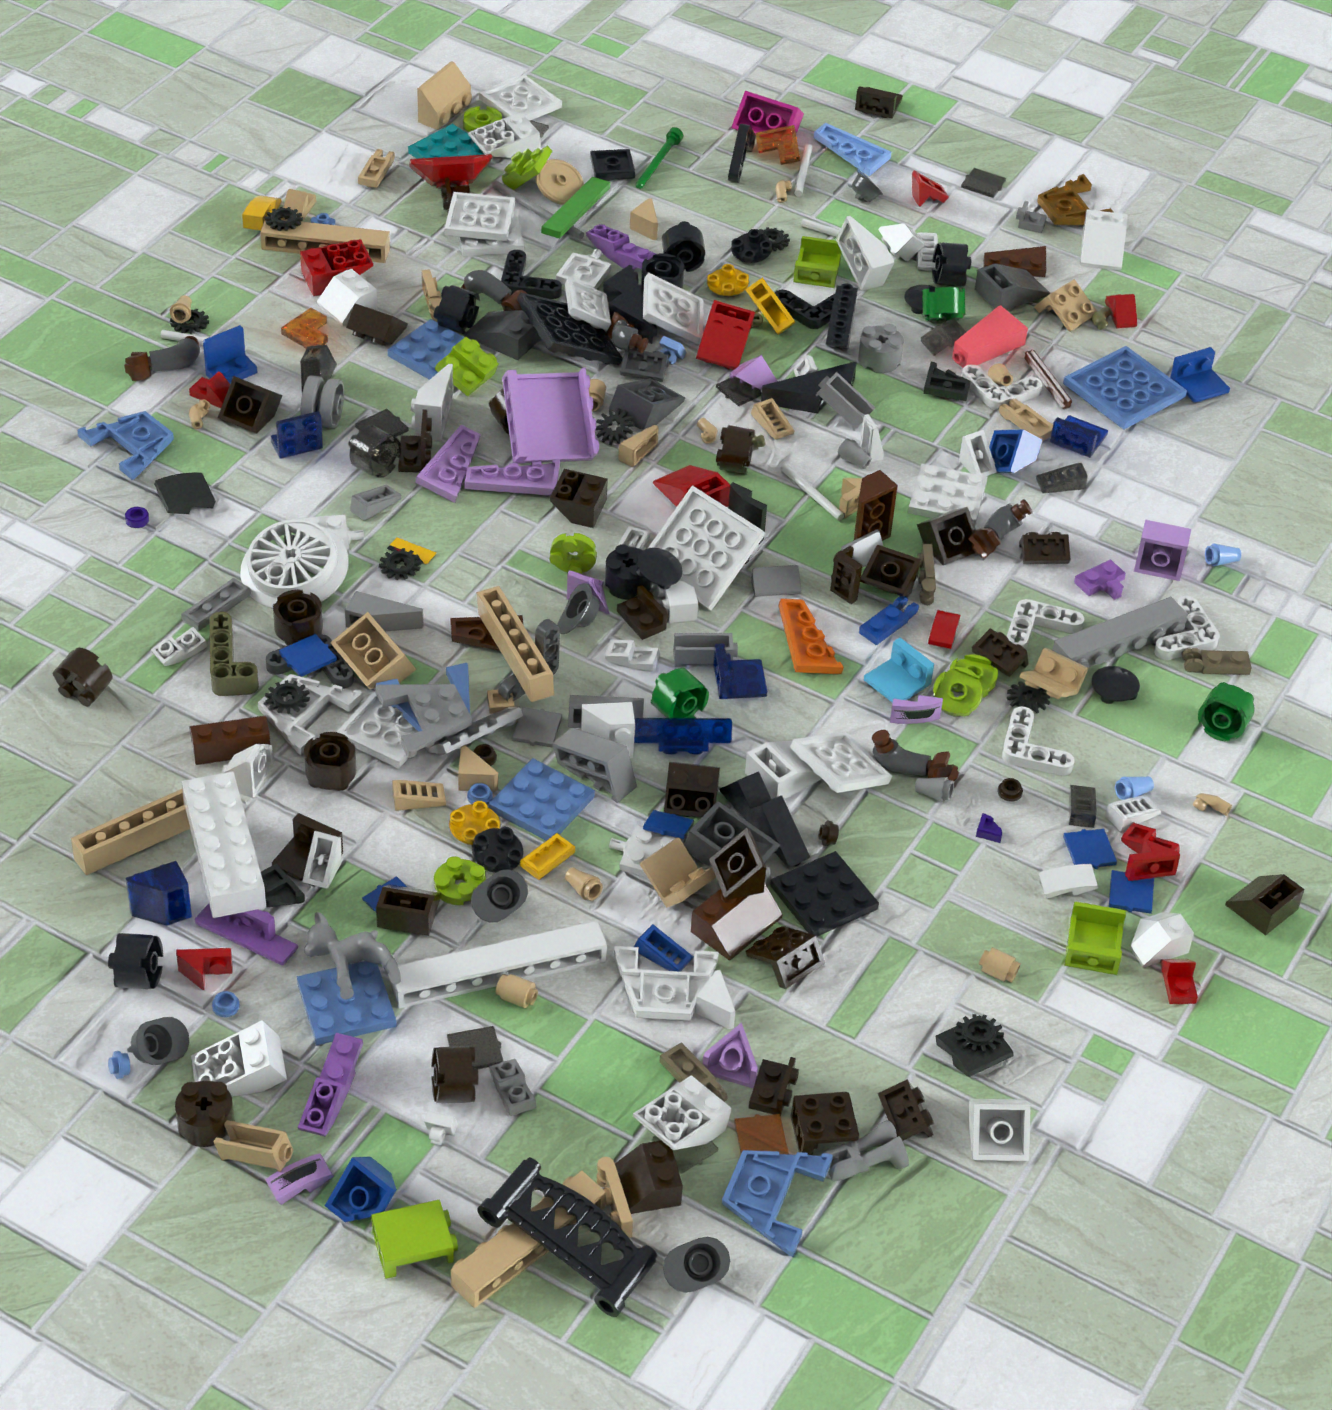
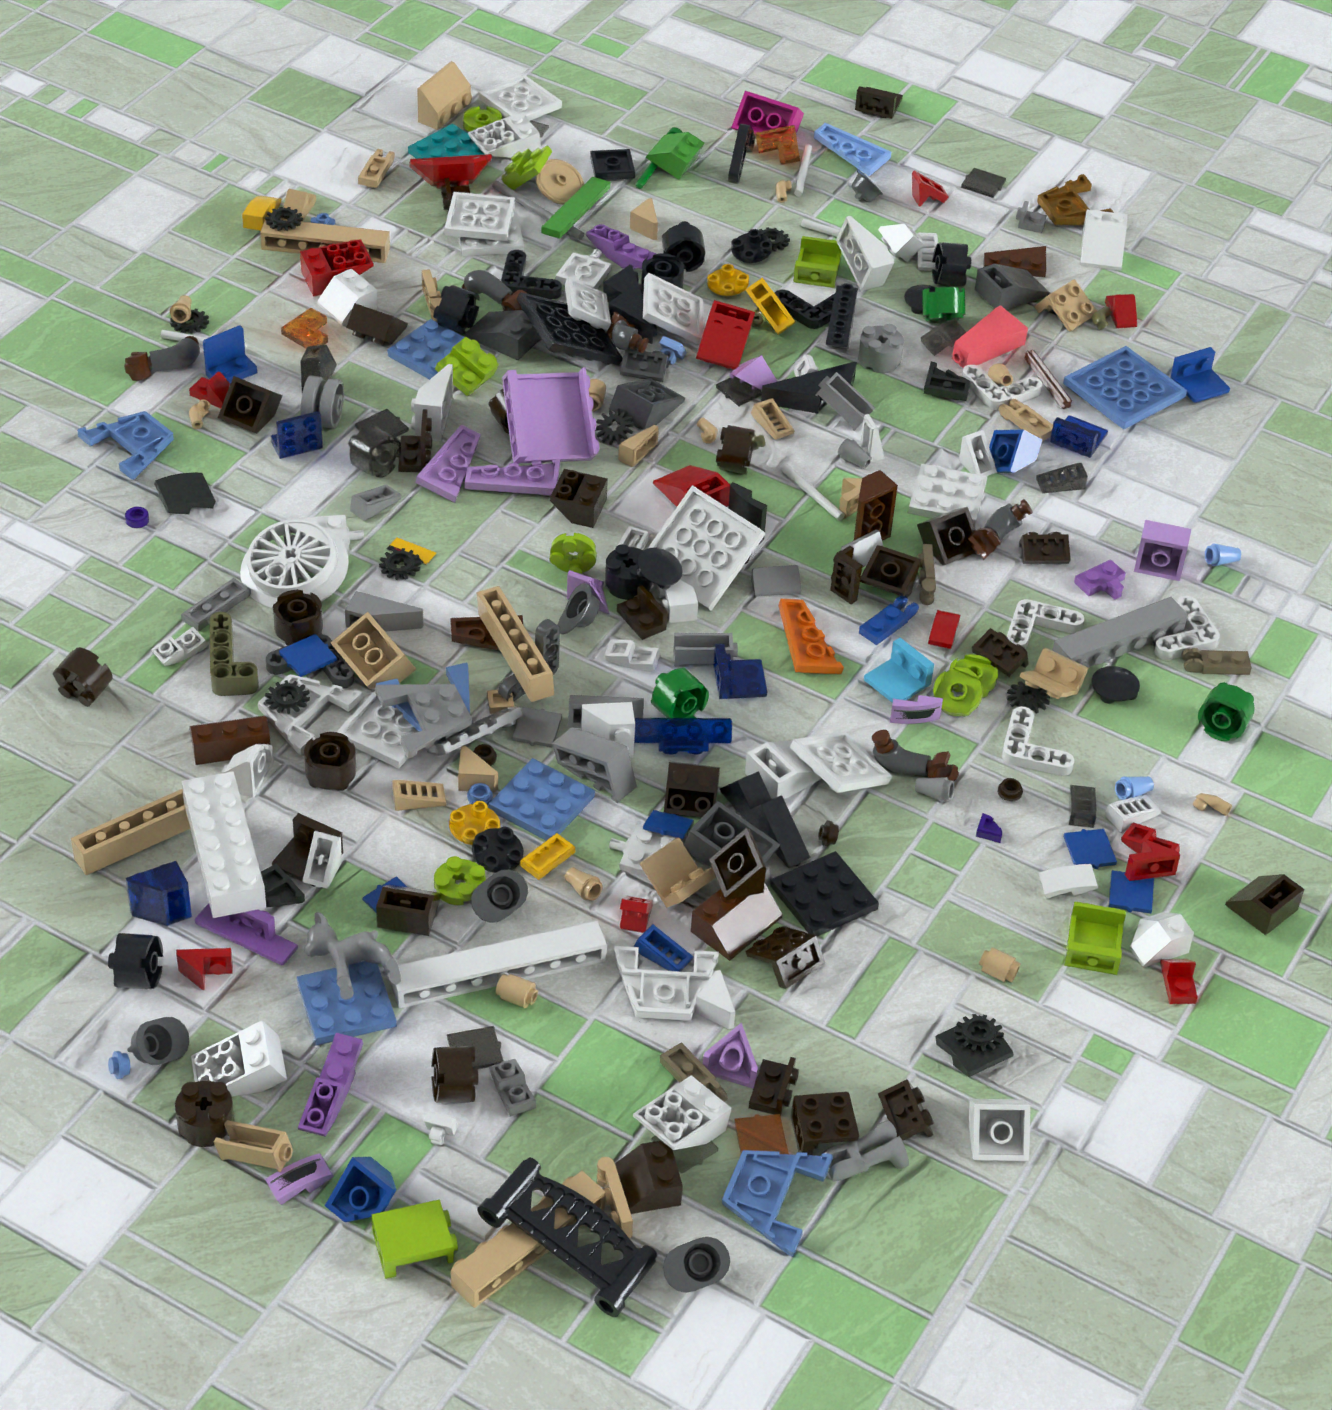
(225, 1004): medium blue plate -> none
(635, 913): none -> red slope
(676, 153): none -> bright green slope

